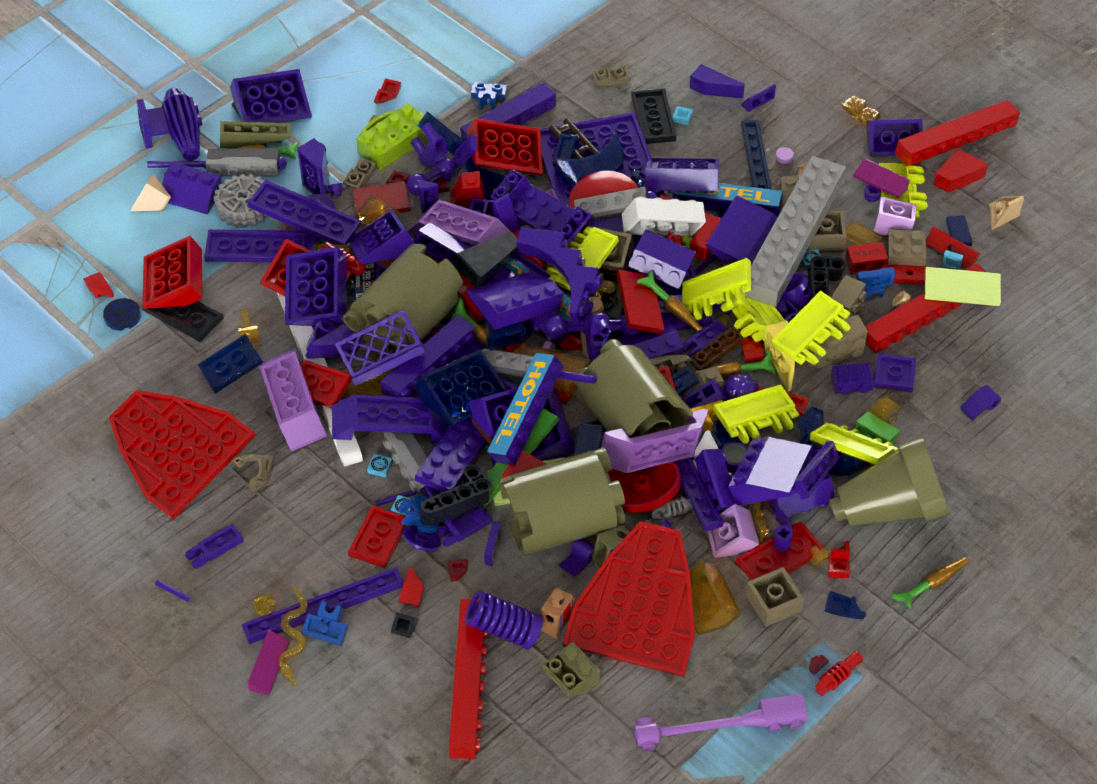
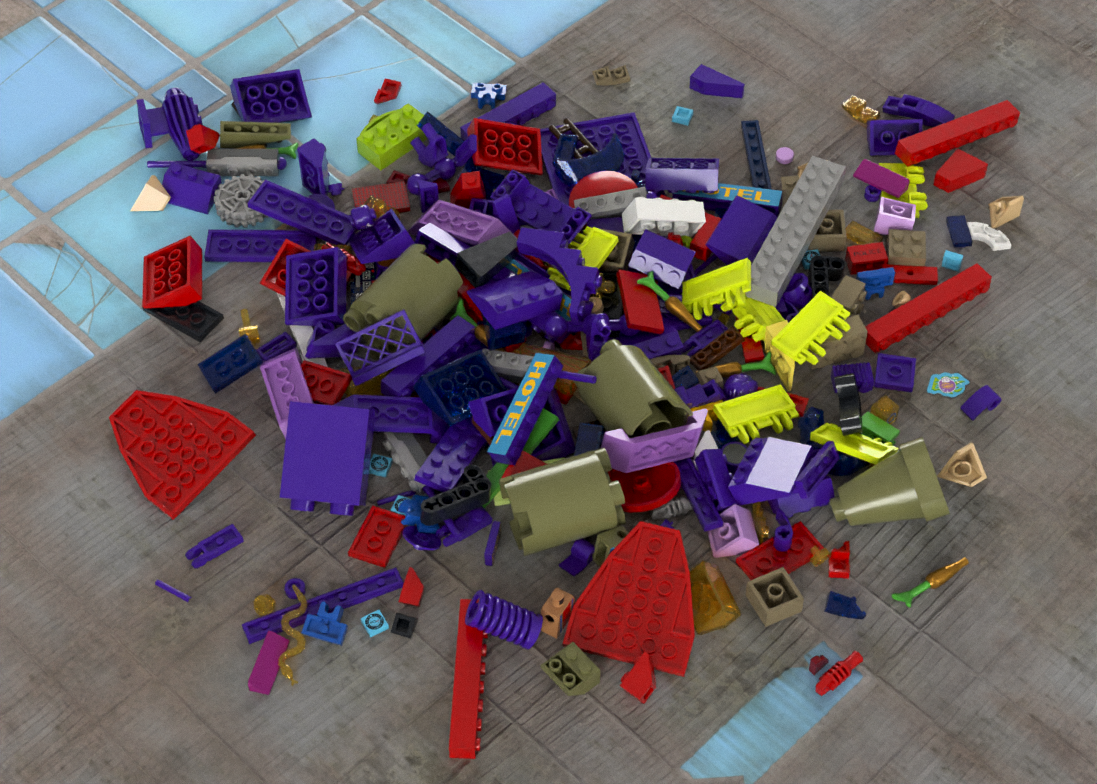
(98, 285): red slope -> none
(122, 314): clear blue tile -> none
(202, 138): none -> red slope
(265, 467): dark tan helmet -> none
(278, 349): none -> dark purple tile
(289, 590): none -> dark purple tile
(327, 456): none -> dark purple brick
(360, 174): dark tan slope -> none
(362, 217): none -> dark purple head
(374, 623): none -> medium azure tile
(457, 569): dark red tile -> none
(641, 679): none -> red slope
(654, 115): black tile -> none
(693, 396): none -> dark purple panel
(759, 98): dark purple slope -> none
(770, 713): medium lavender bar -> none
(849, 404): none -> black beam
(917, 108): none -> dark purple slope
(942, 241): red tile -> none
(947, 384): none -> sticker
(962, 286): yellowish green tile -> none
(964, 467): none -> tan slope
(992, 237): none -> white tile

